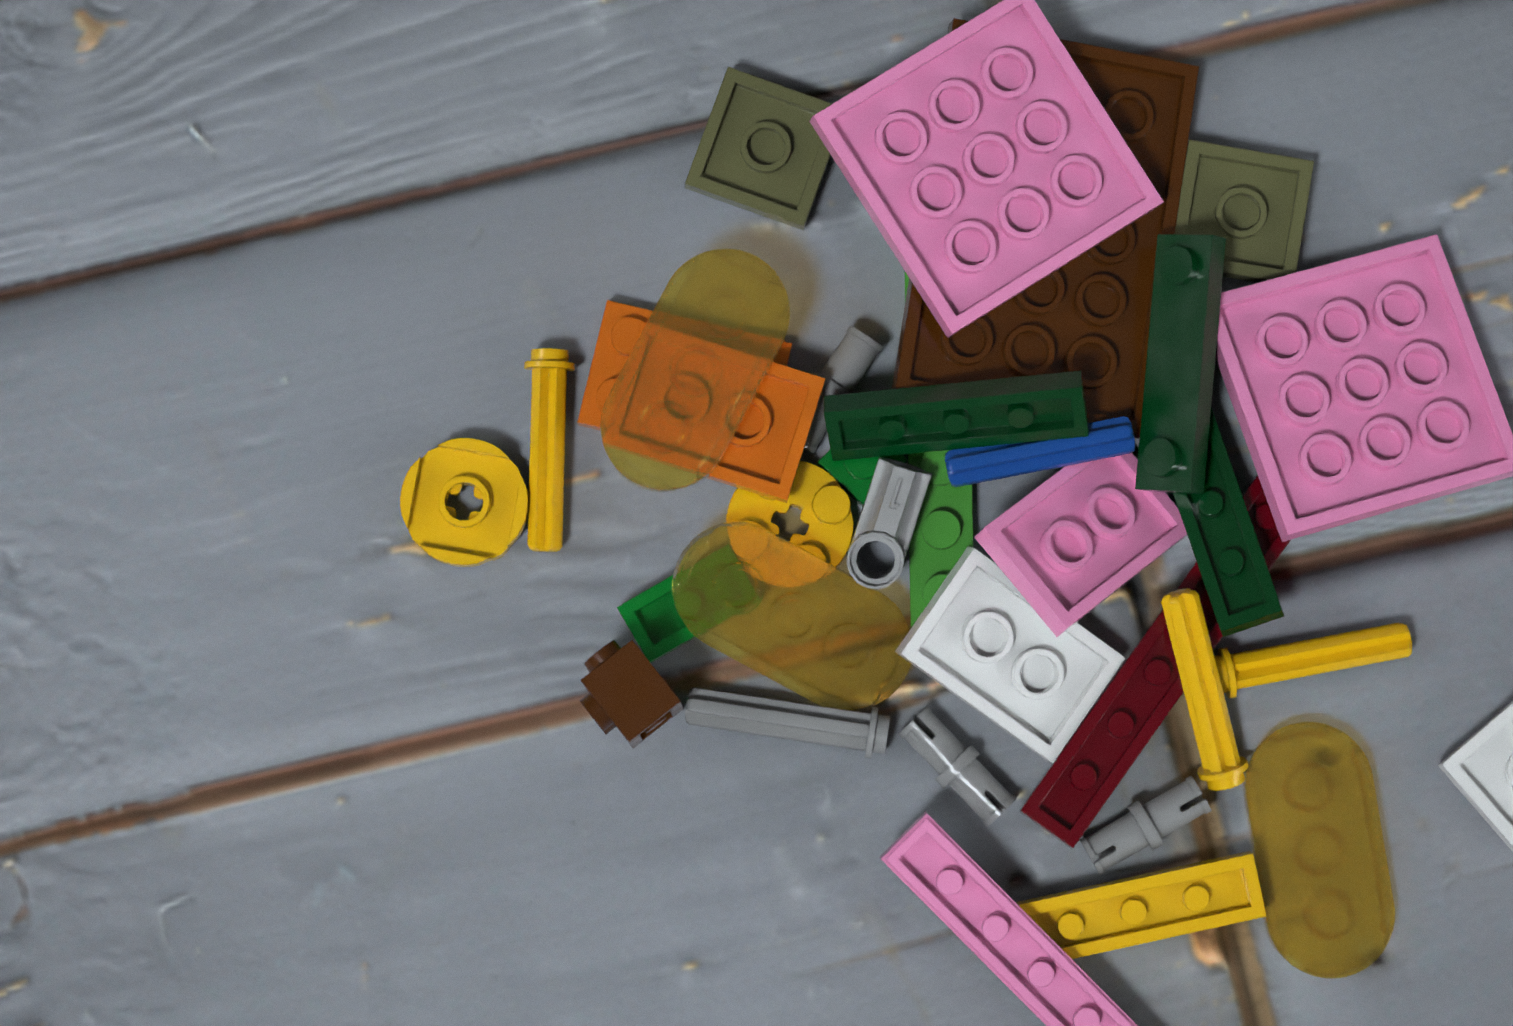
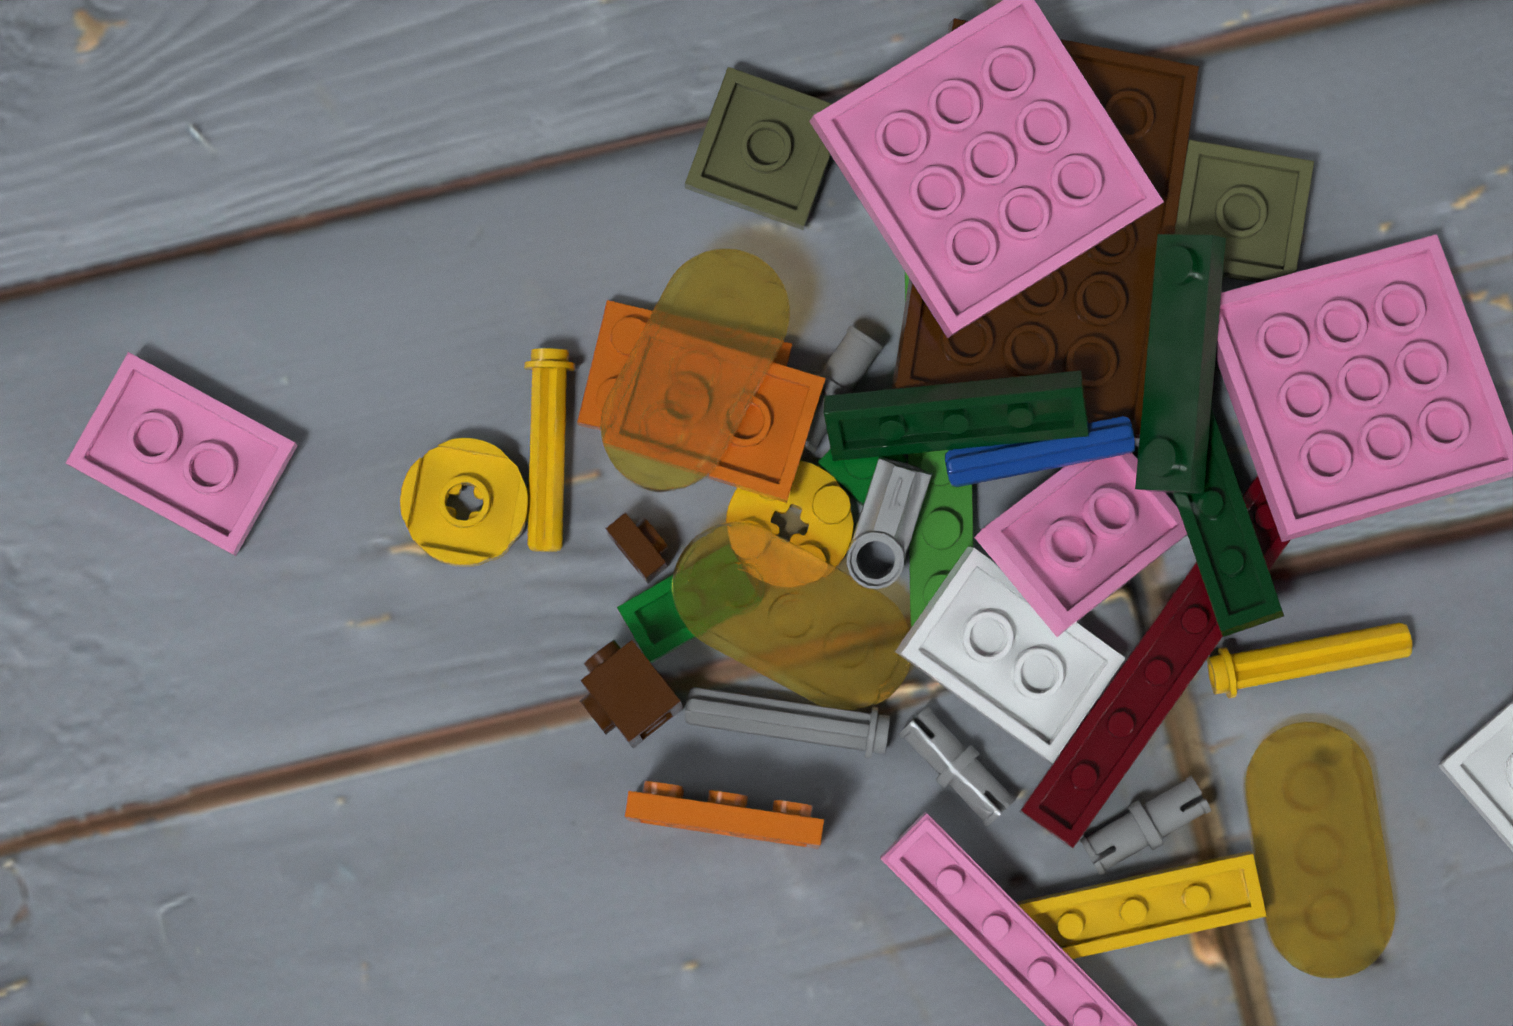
(181, 454): none -> bright pink plate
(639, 545): none -> reddish brown plate
(724, 815): none -> orange plate
(1203, 691): yellow axle -> none

